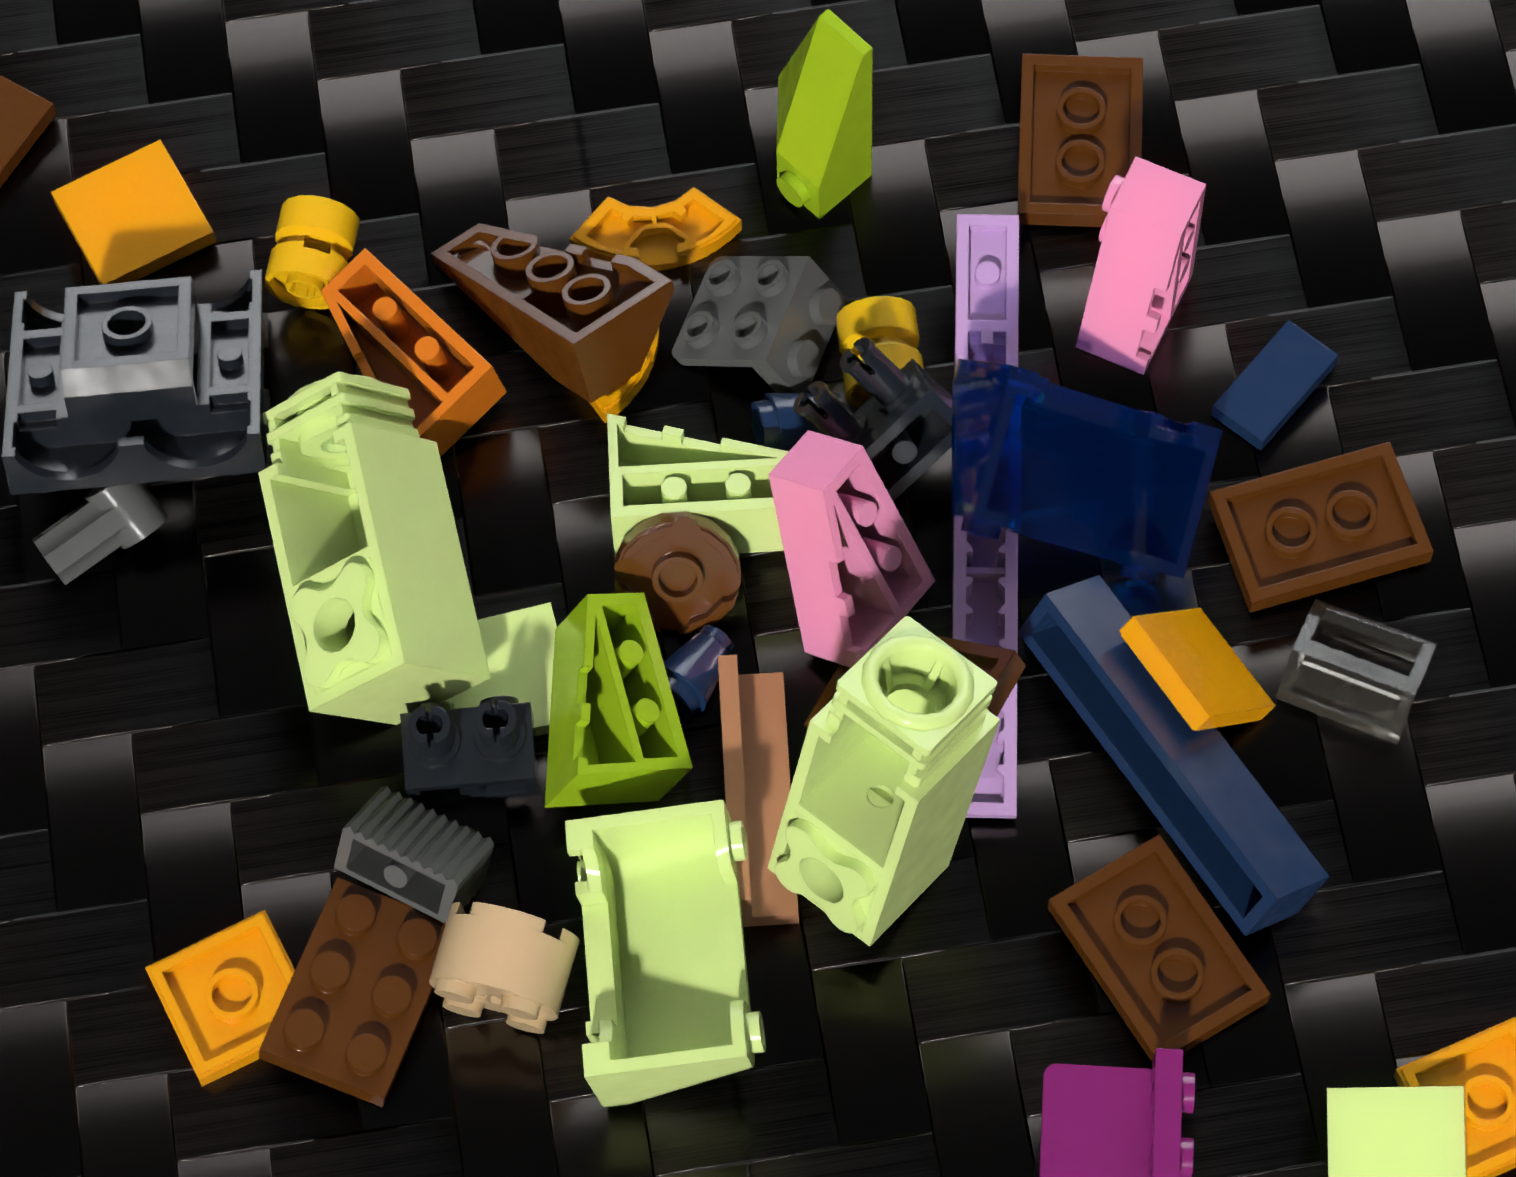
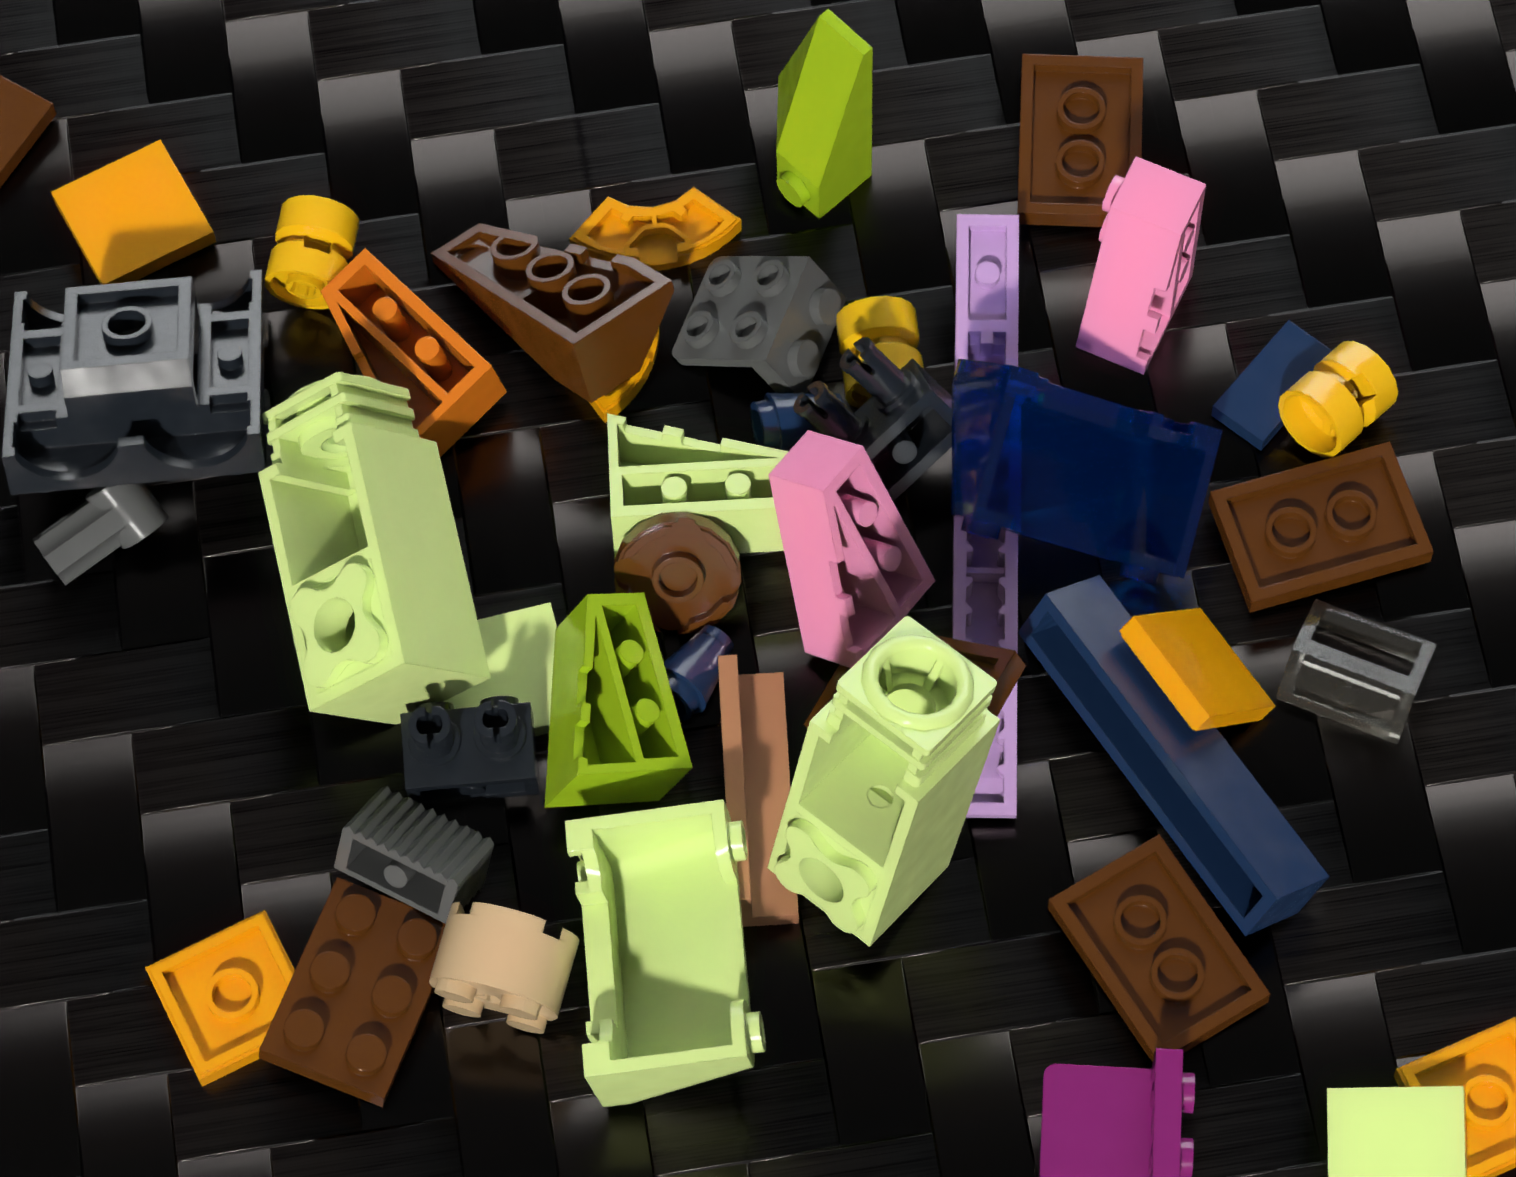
(1338, 399): none -> yellow wheel

